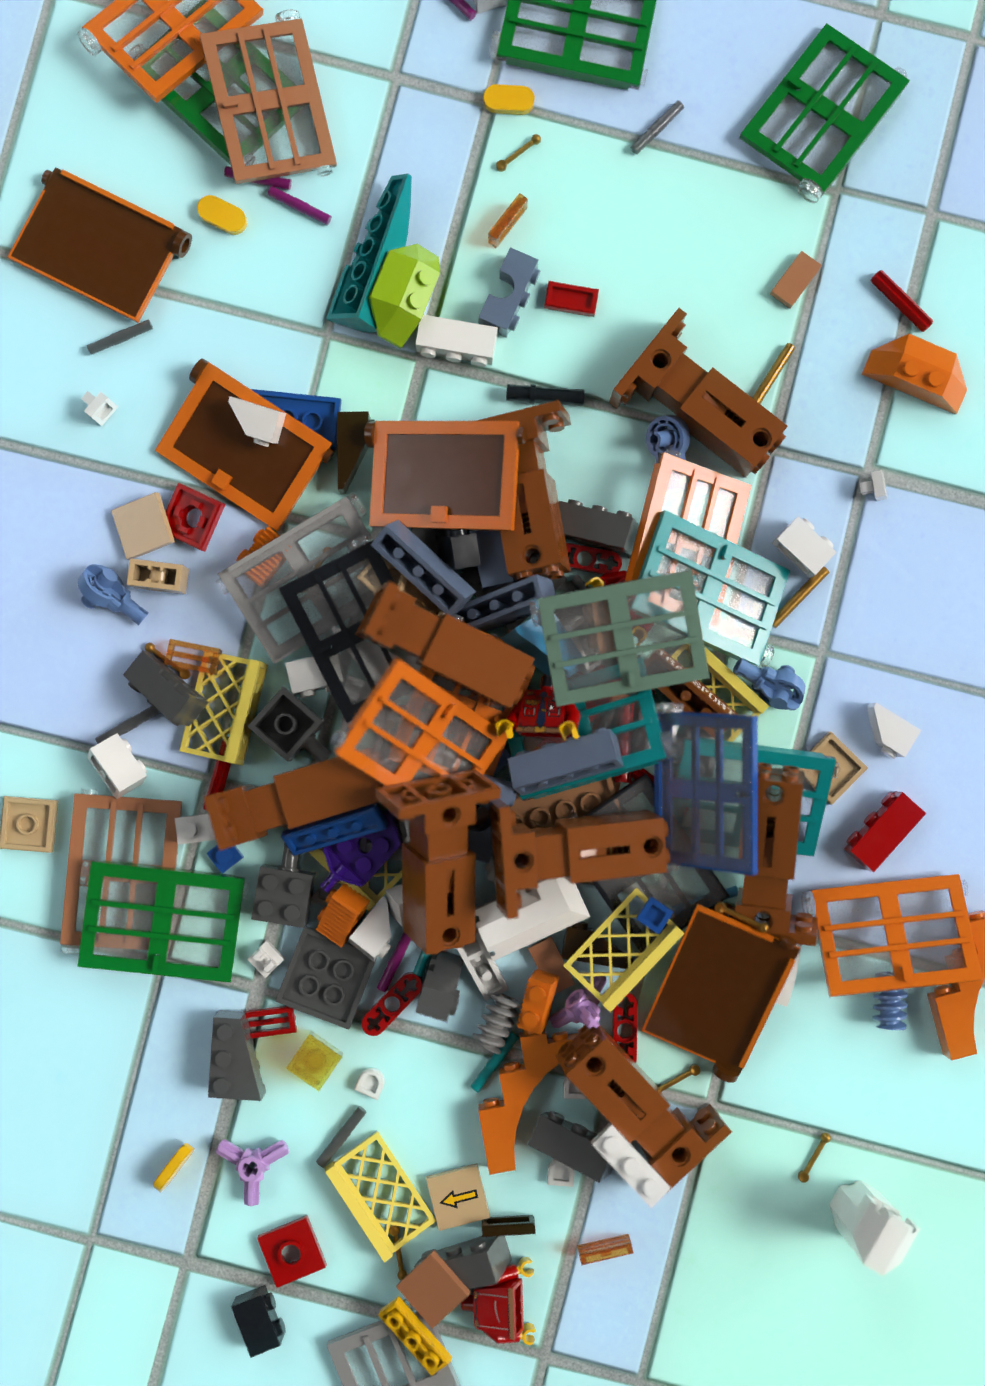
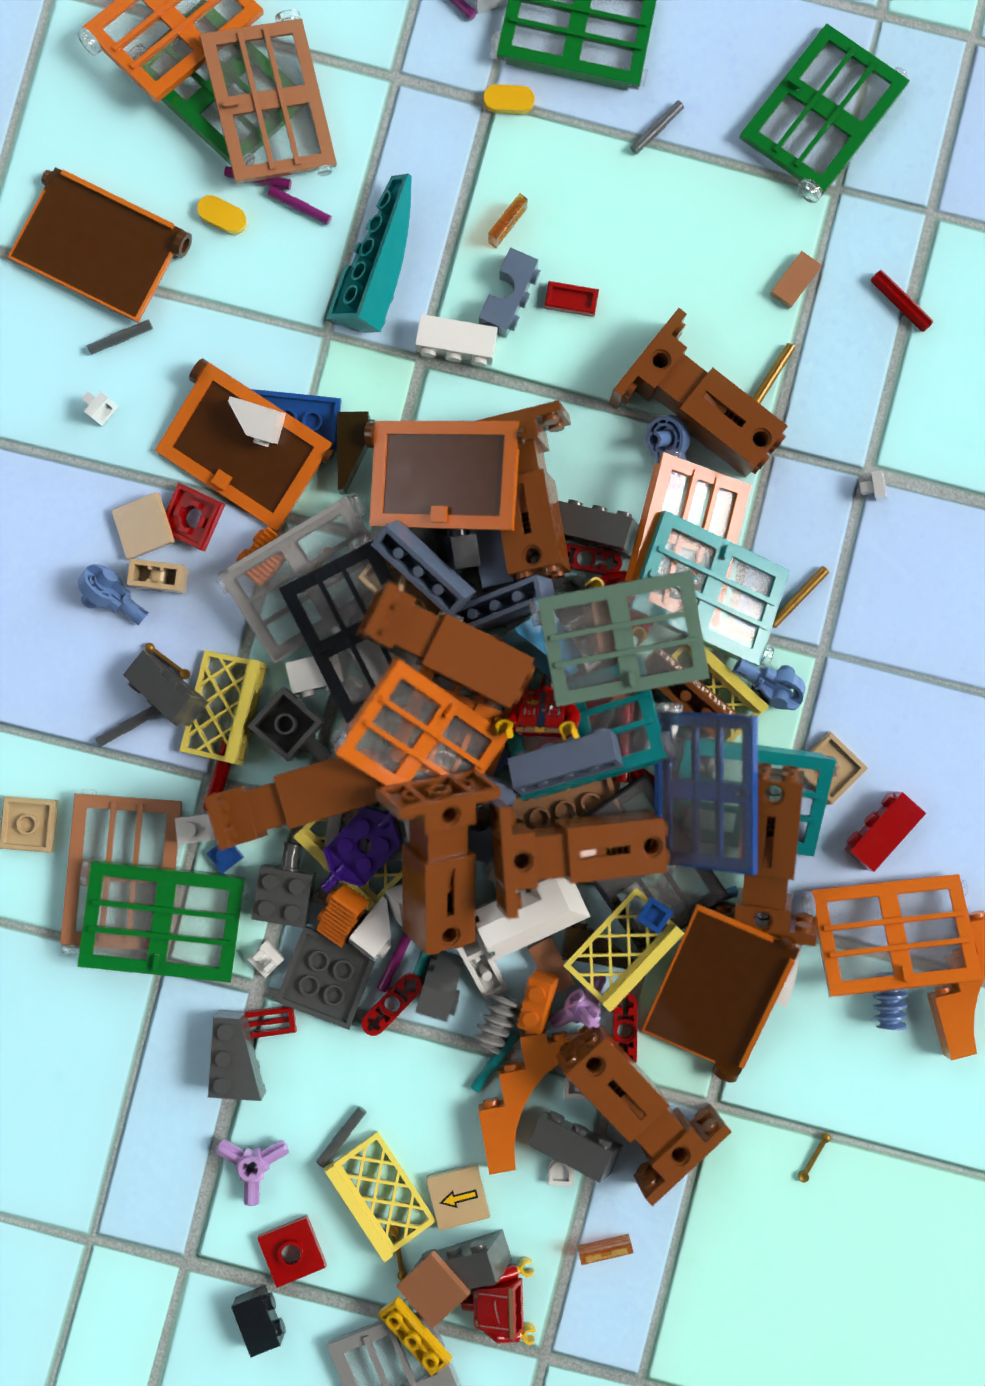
(117, 765): white brick -> none
(173, 1167): yellow tile -> none
(214, 661): clear orange tile -> none
(315, 1060): clear yellow head -> none
(334, 829): blue tile -> none
(370, 1083): white tile -> none
(403, 292): lime wedge -> none
(501, 164): pearl gold hinge -> none
(508, 1226): dark brown tile -> none
(539, 394): black pin -> none
(630, 1165): white brick -> none
(693, 1070): pearl gold hinge -> none
(721, 907): pearl gold hinge -> none
(804, 546): white brick -> none
(872, 1226): white brick -> none
(891, 731): white slope -> none
(919, 370): orange wedge -> none

